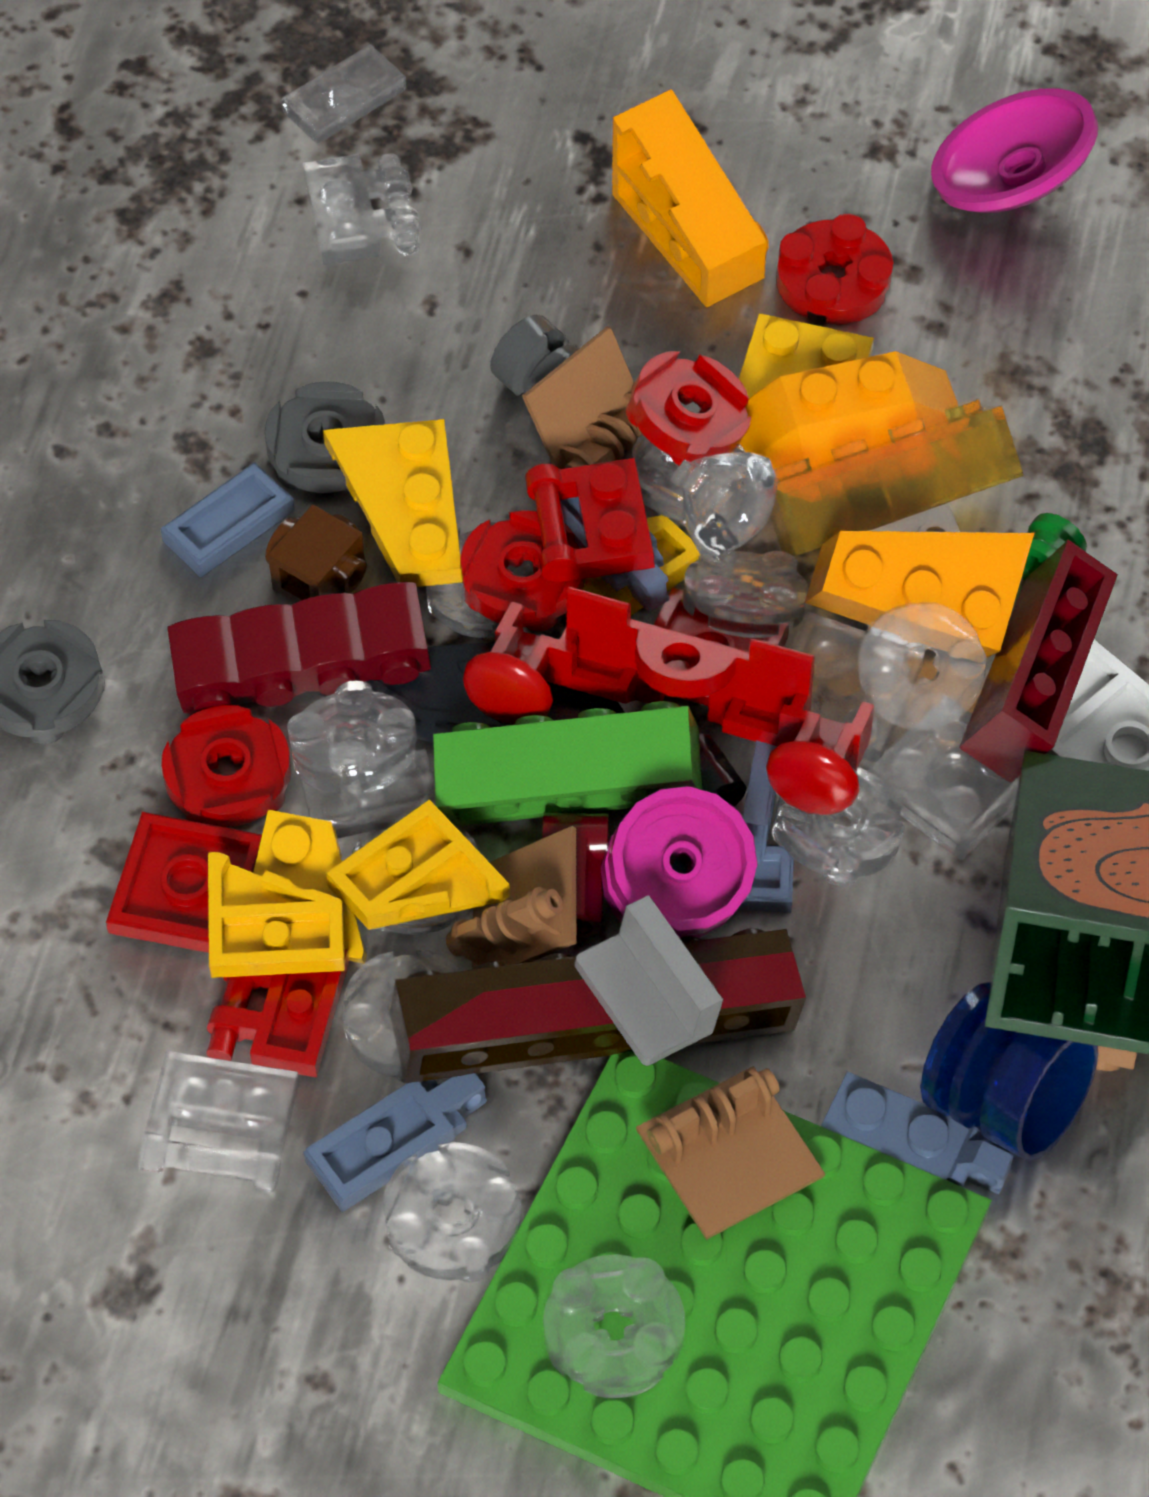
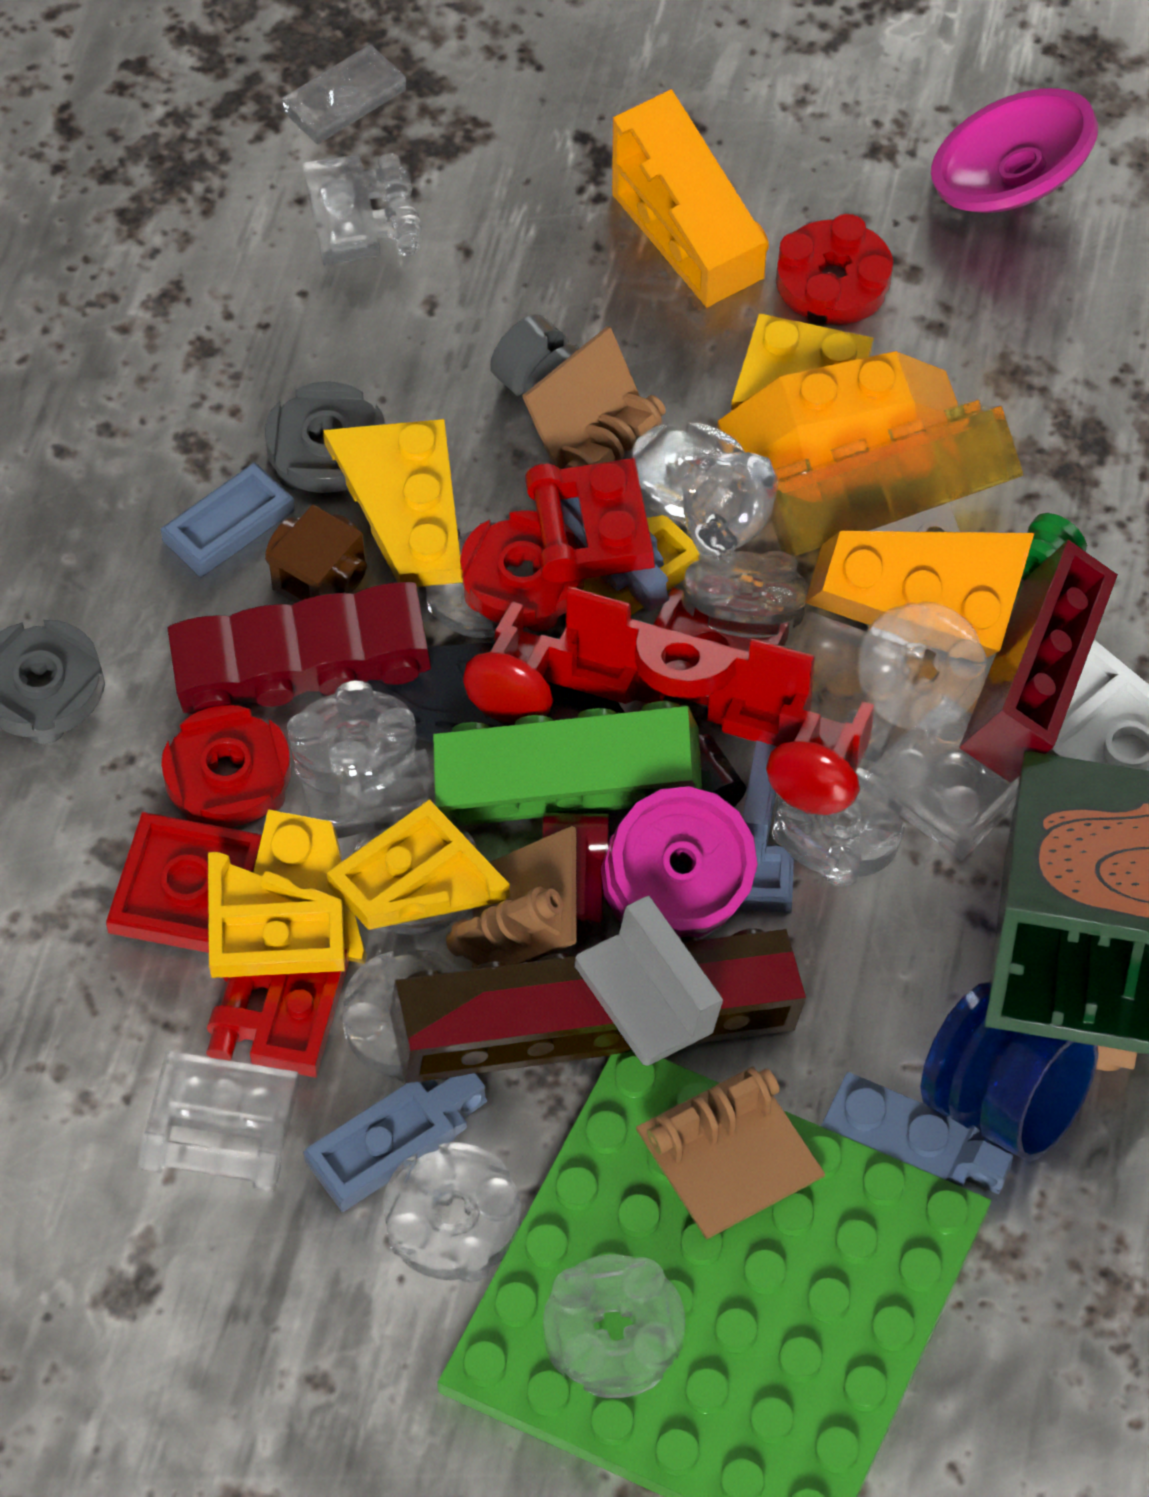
(674, 429): red plate -> none

